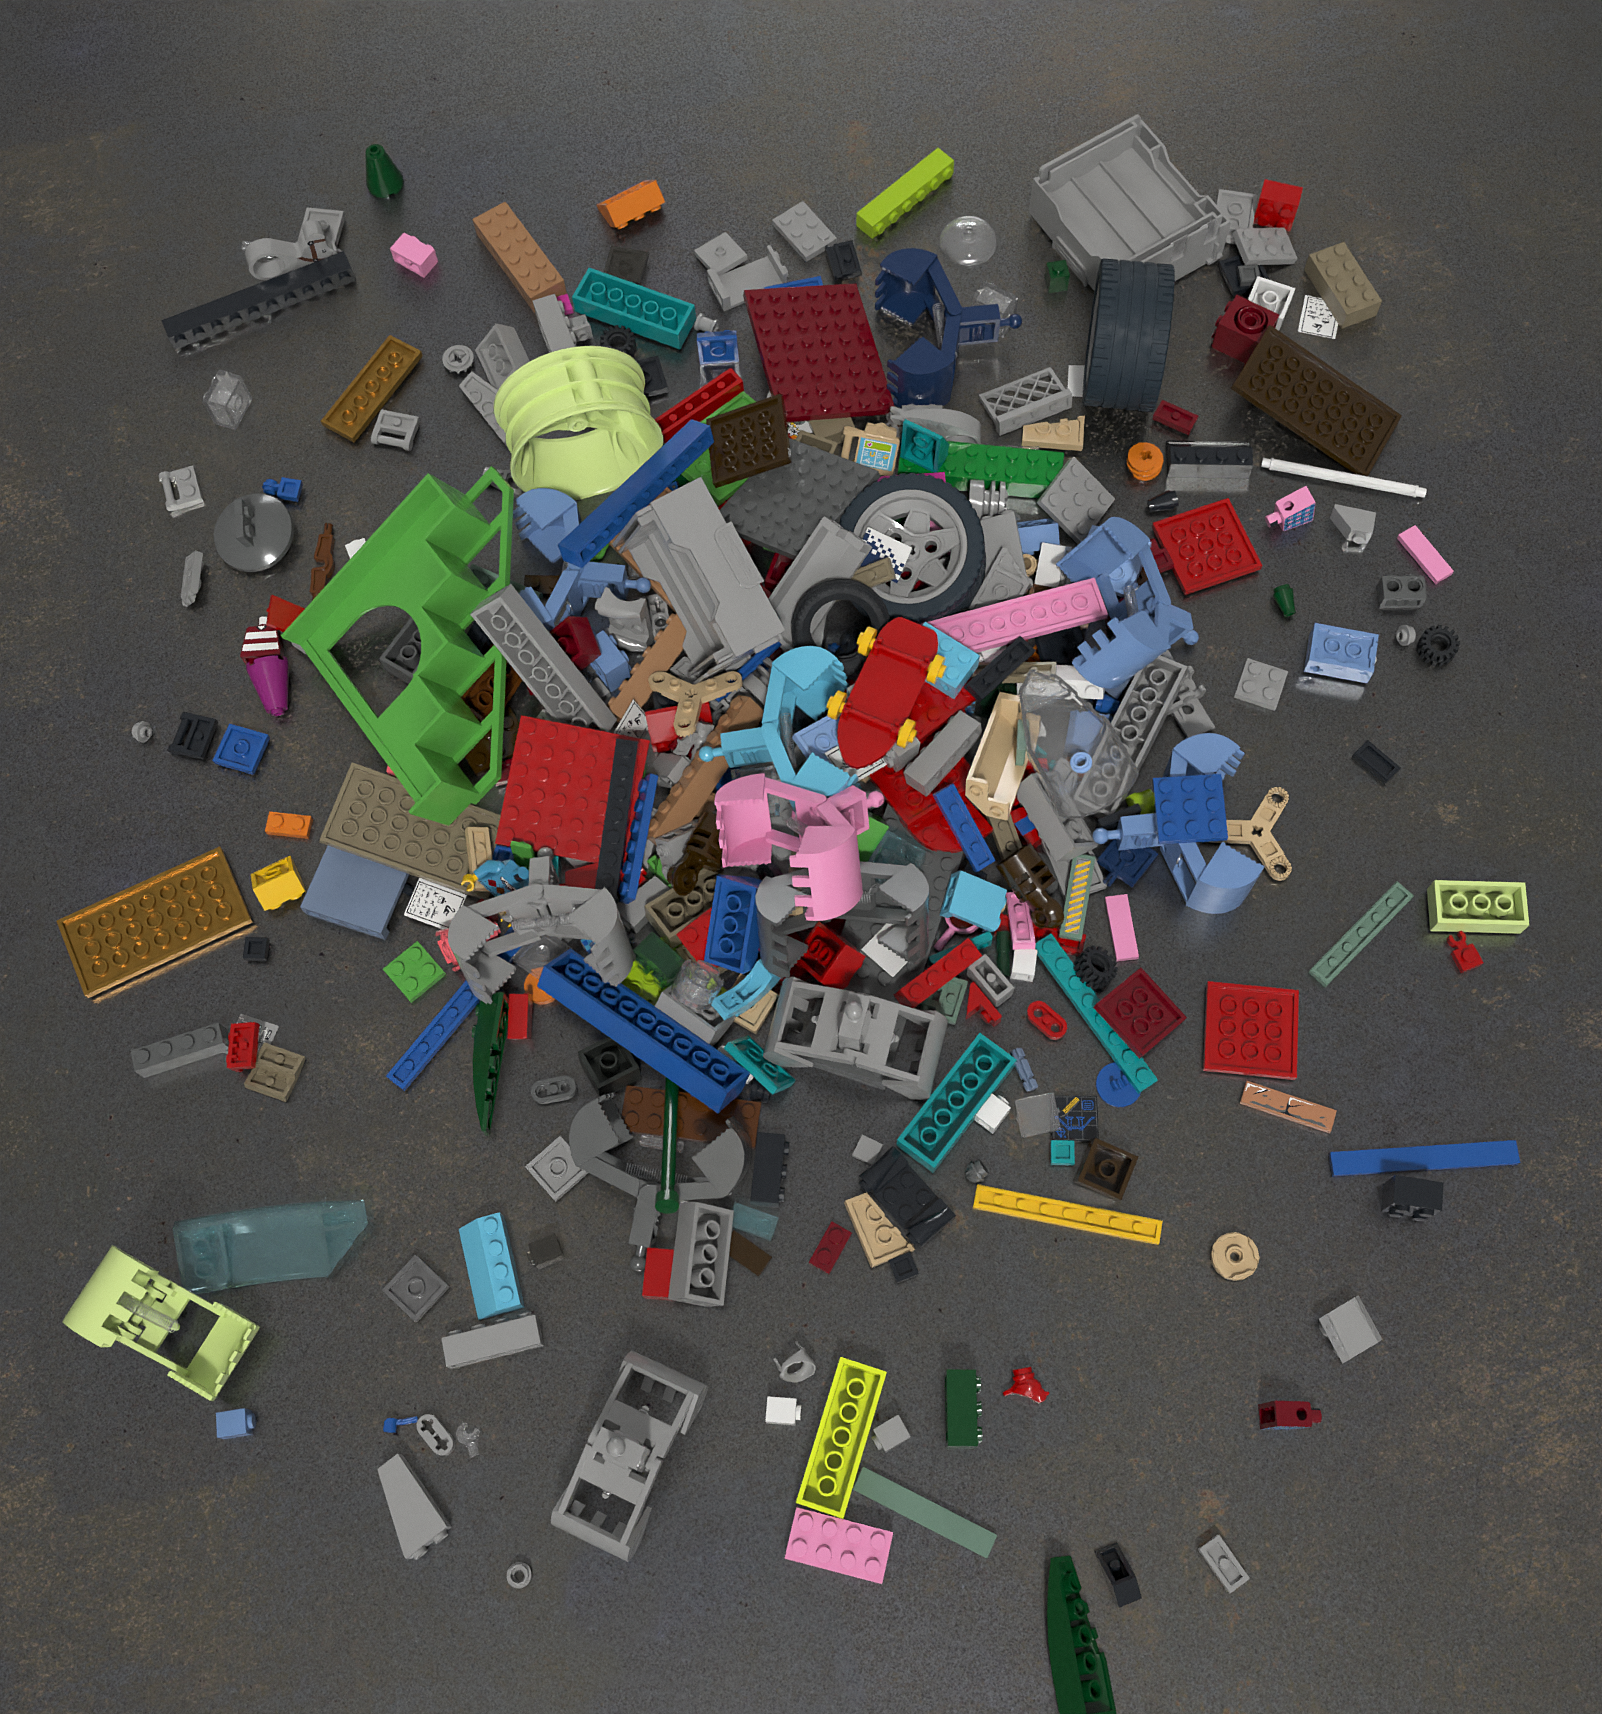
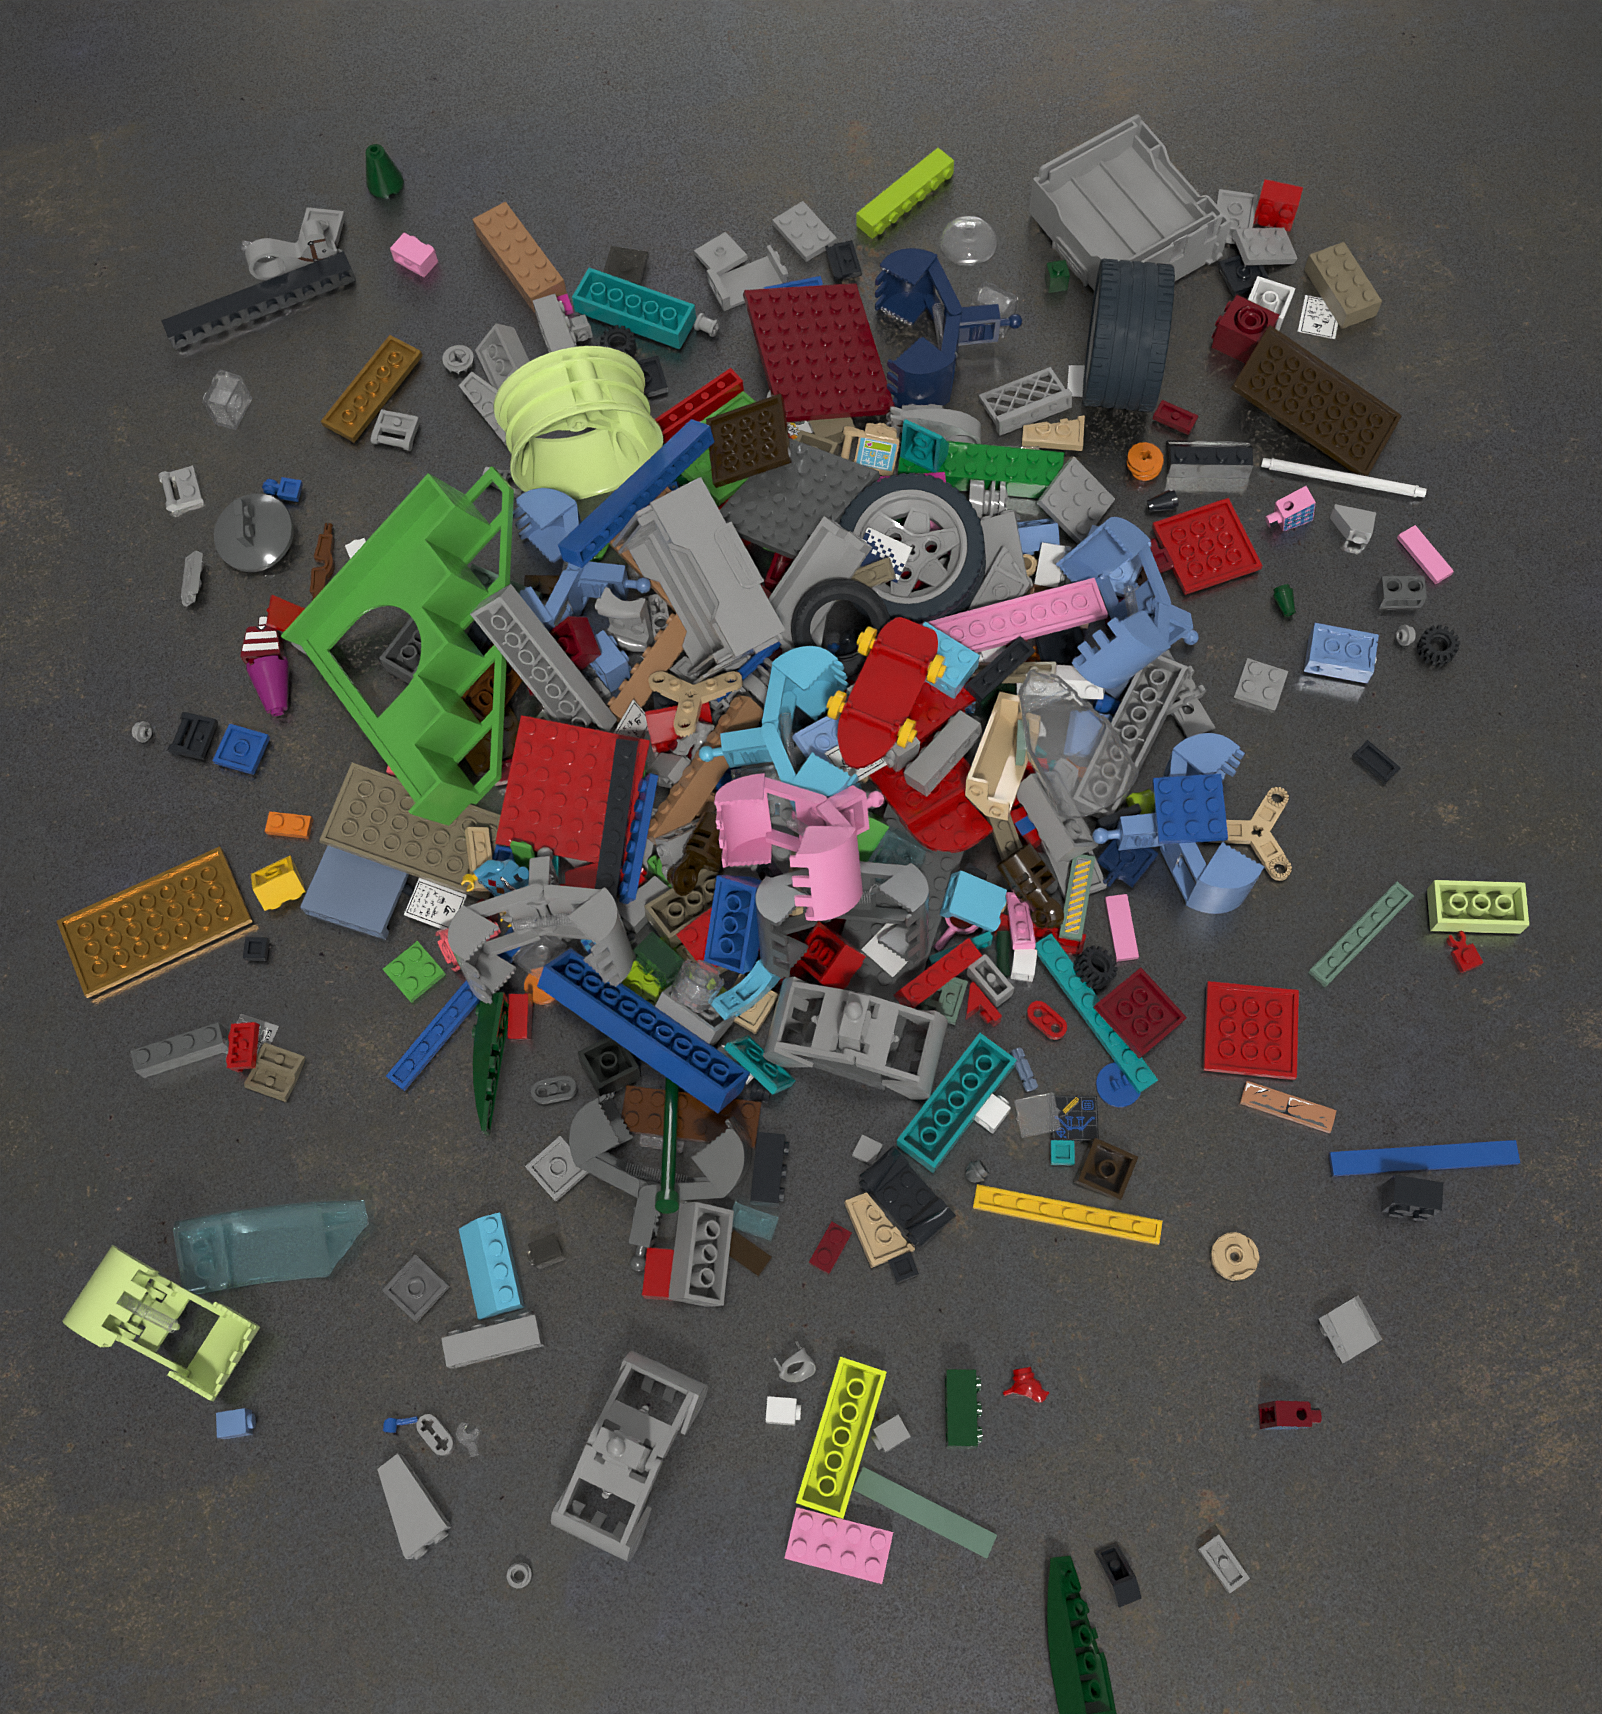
(631, 203): orange slope -> none
(718, 347): blue slope -> none
(963, 827): blue plate -> none
(1081, 756): light blue plate -> none
(1247, 274): dark grey tile -> none

